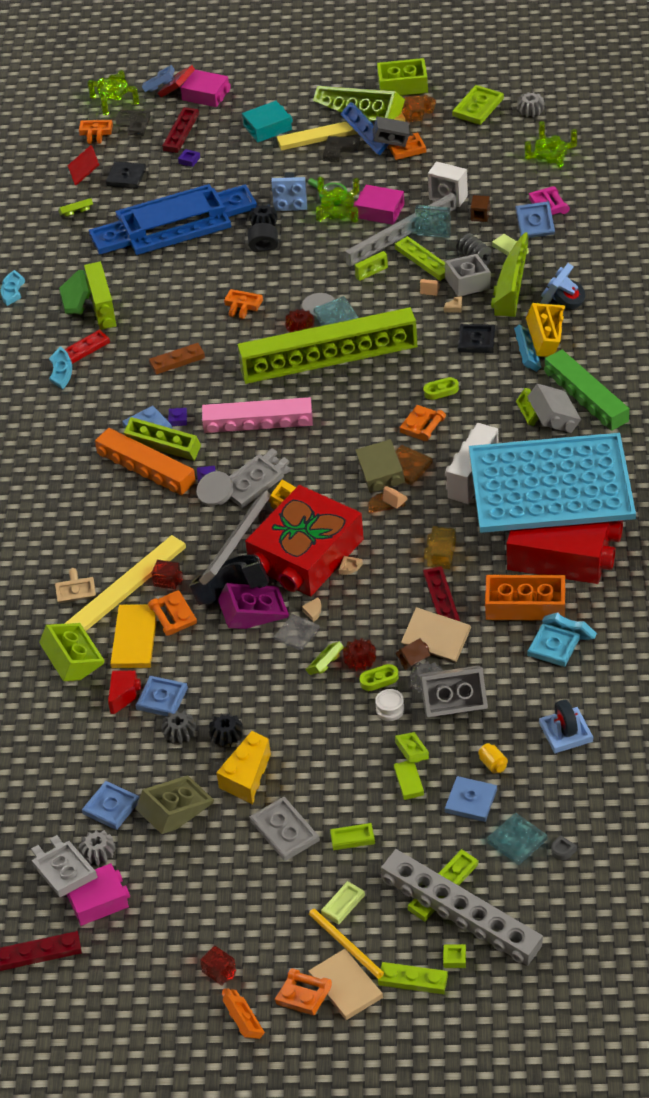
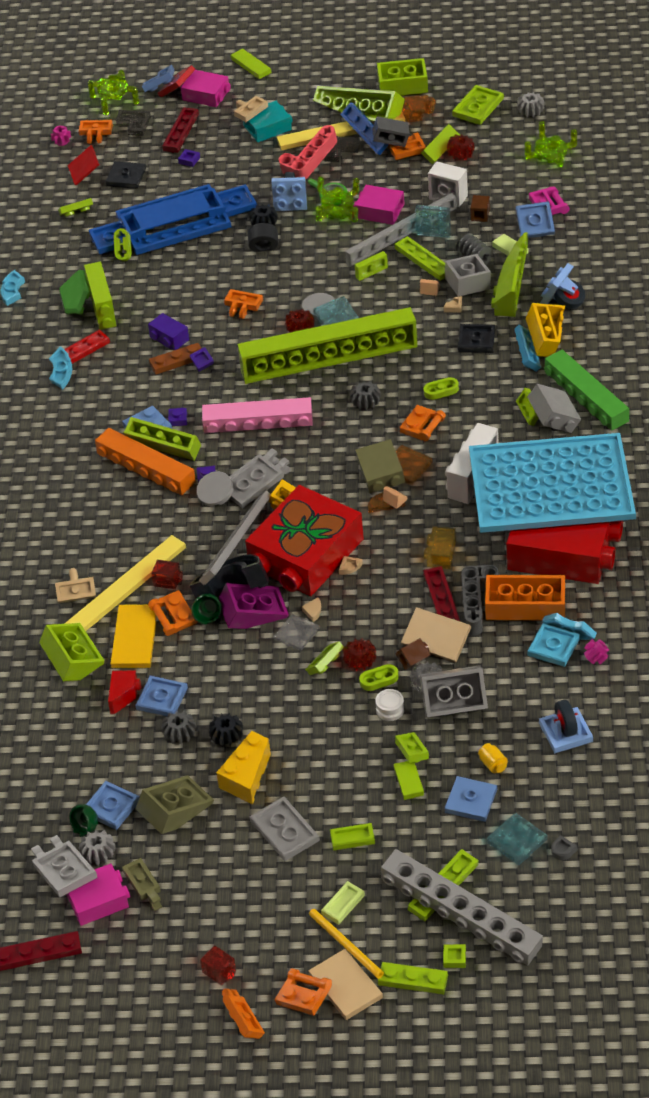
(60, 135): none -> dark pink gear
(83, 819): none -> dark green hair
(126, 244): none -> lime beam
(143, 882): none -> olive plate
(168, 331): none -> dark purple brick
(201, 359): none -> dark purple plate
(206, 608): none -> dark green hair
(247, 110): none -> tan plate
(251, 63): none -> lime tile
(311, 155): none -> coral beam
(365, 395): none -> dark grey gear
(439, 144): none -> lime tile
(460, 147): none -> clear red gear
(472, 583): none -> dark grey beam
(596, 651): none -> dark pink gear

